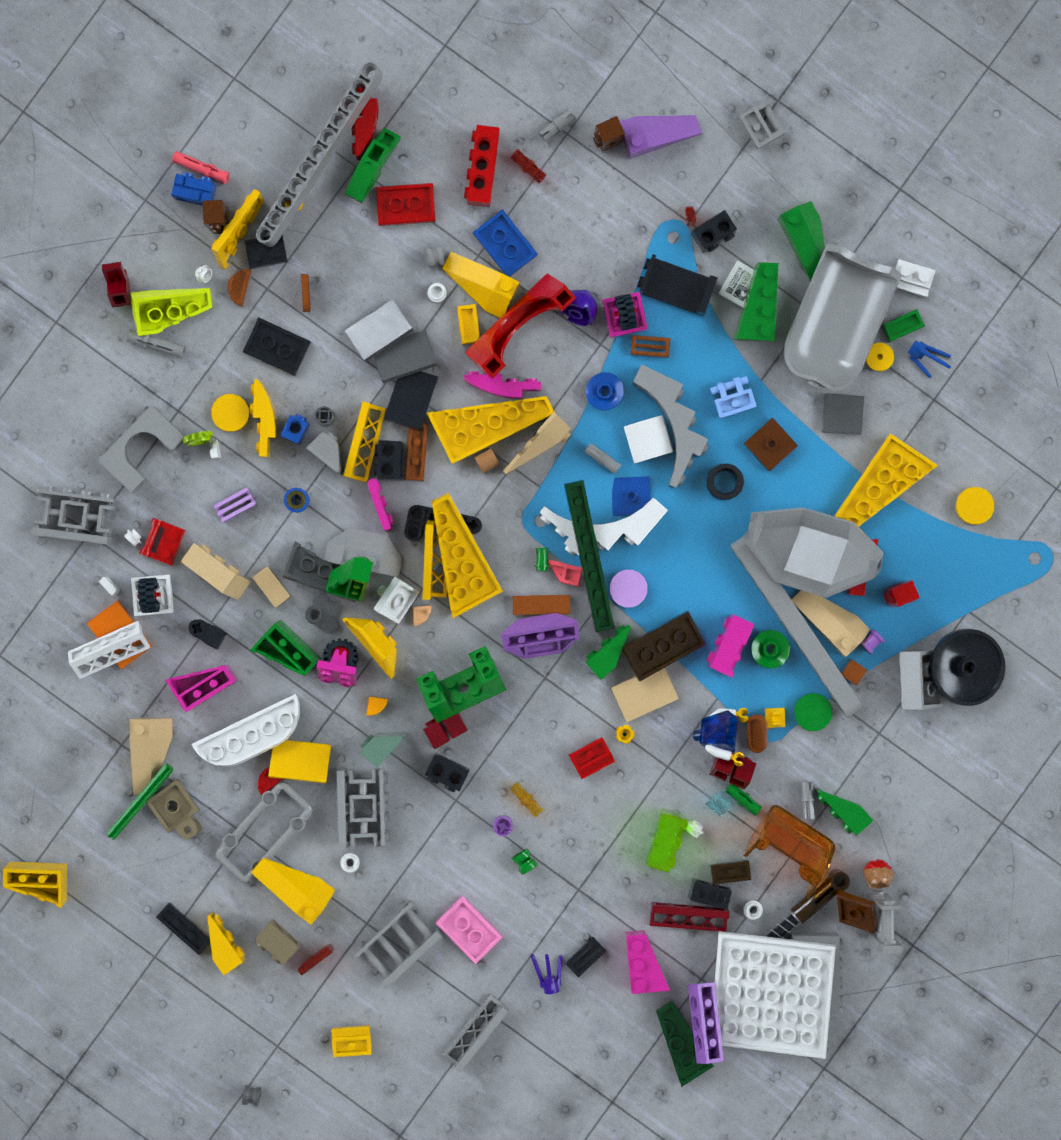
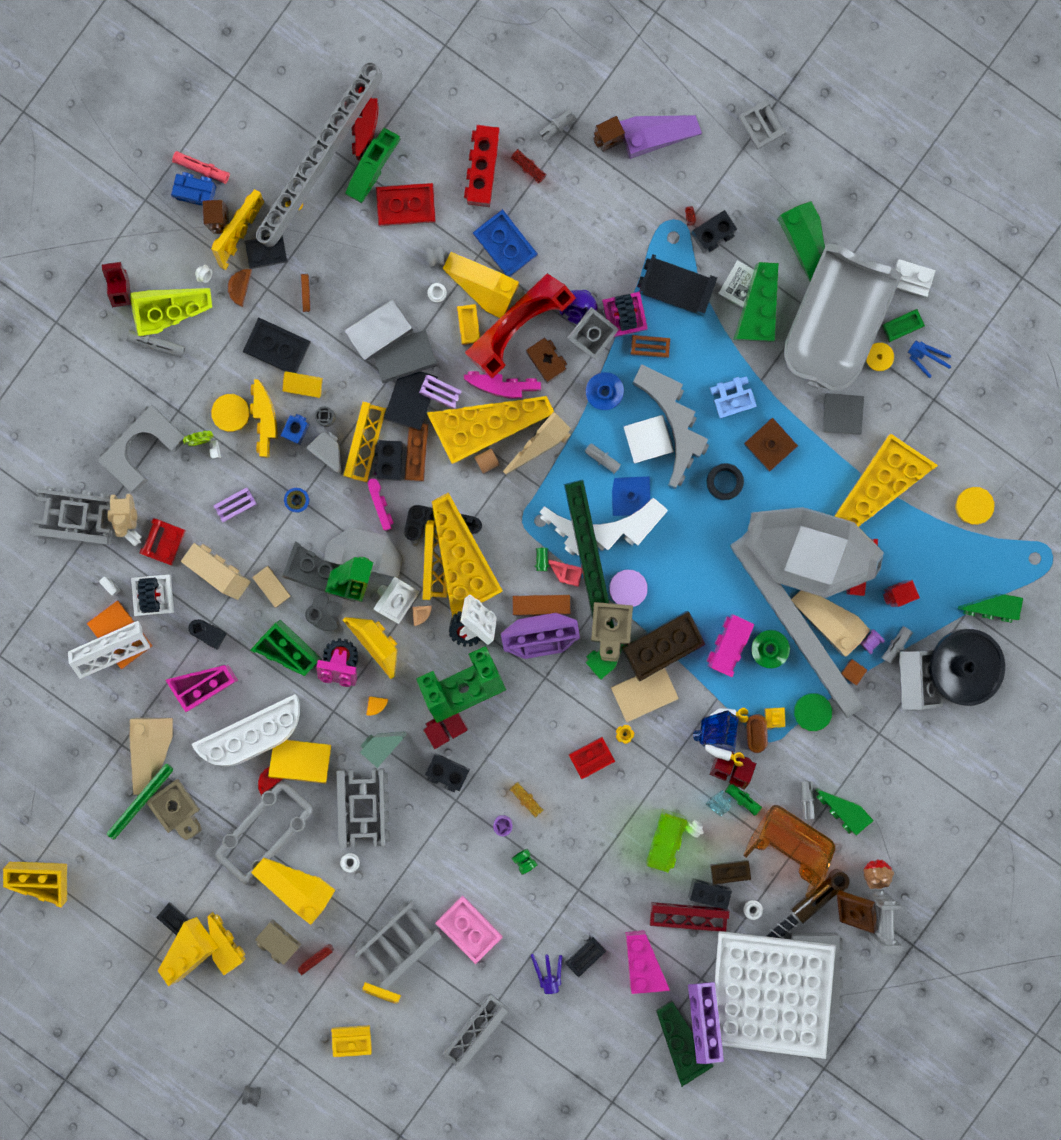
(122, 514): none -> tan hinge
(186, 952): none -> yellow wedge
(302, 384): none -> yellow tile
(381, 993): none -> yellow tile
(457, 392): none -> lavender tile
(473, 623): none -> white plate
(537, 353): none -> reddish brown brick
(593, 333): none -> light grey slope
(611, 638): none -> dark tan plate
(897, 645): none -> light grey pin
(998, 605): none -> green slope

